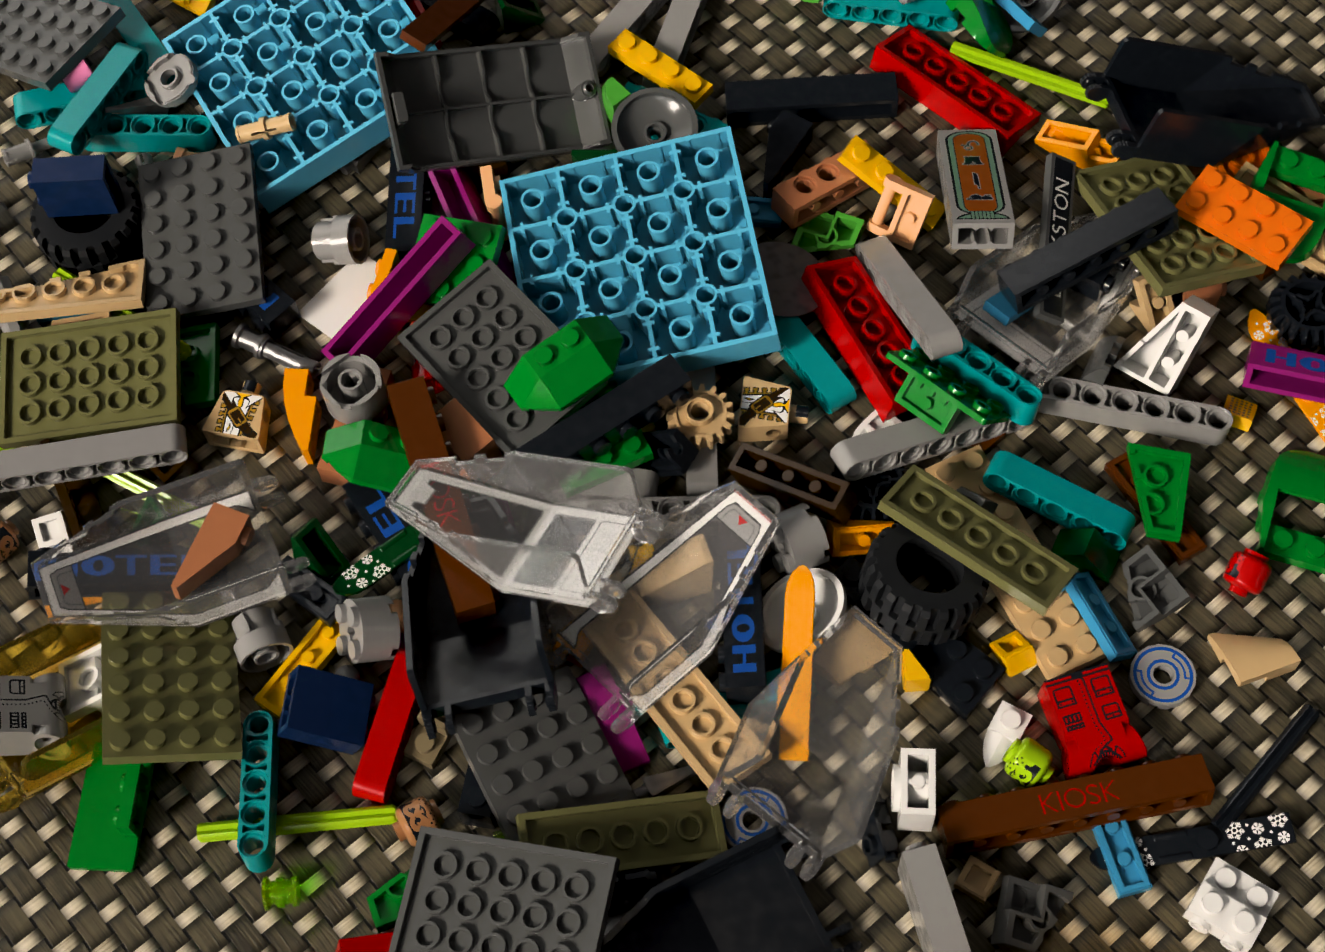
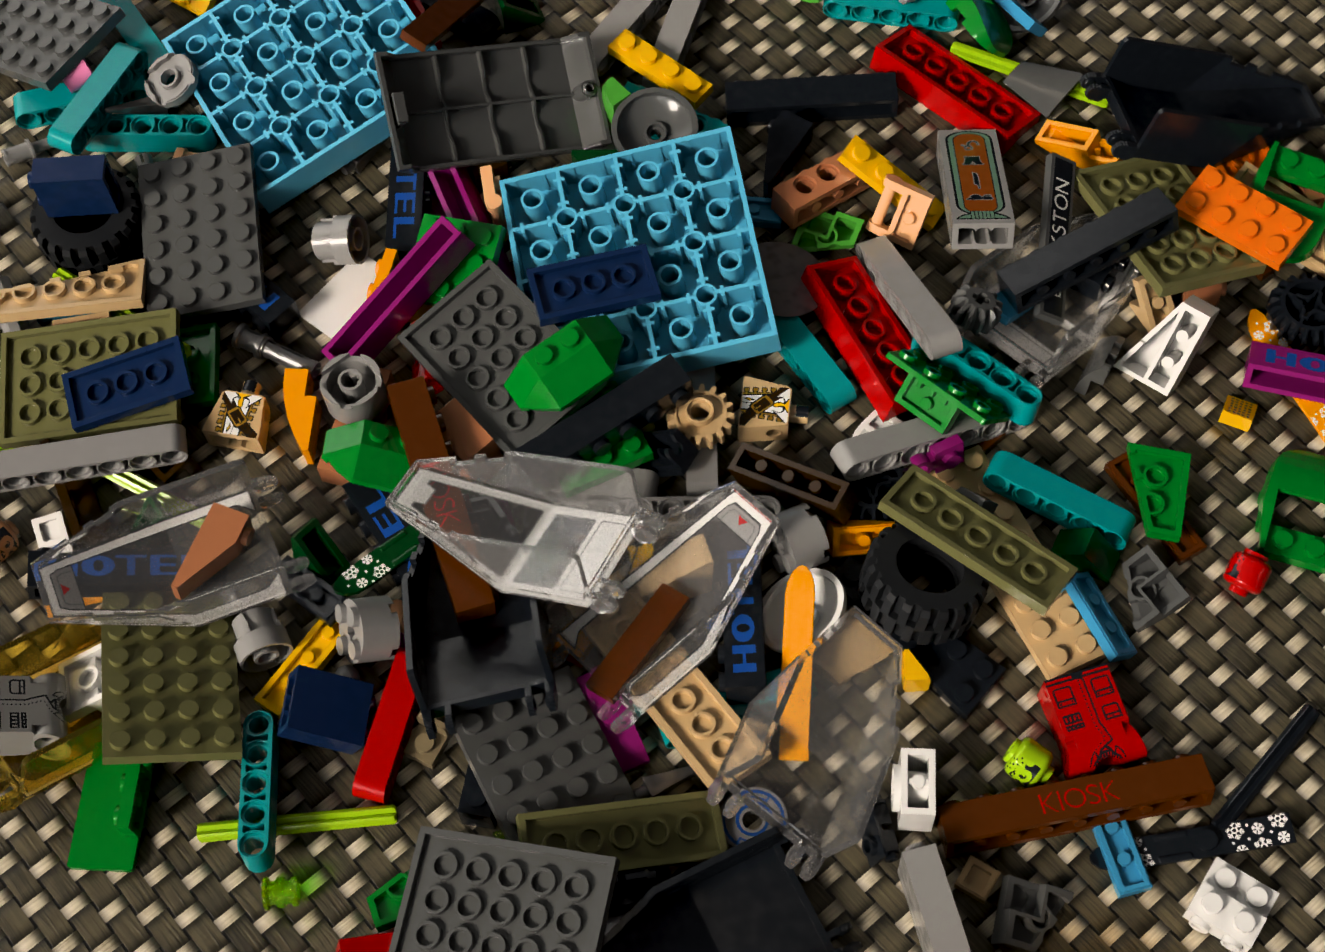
(127, 384): none -> dark blue plate
(265, 128): tan pin -> none
(414, 815): medium nougat head -> none
(593, 285): none -> dark blue plate
(638, 643): none -> reddish brown tile
(942, 455): none -> magenta plate
(975, 309): none -> dark grey gear
(1003, 730): white plate -> none
(1014, 653): yellow slope -> none
(1042, 85): none -> dark grey slope
(1137, 405): light grey beam -> none
(1169, 660): light grey tile -> none
(1254, 657): tan slope -> none

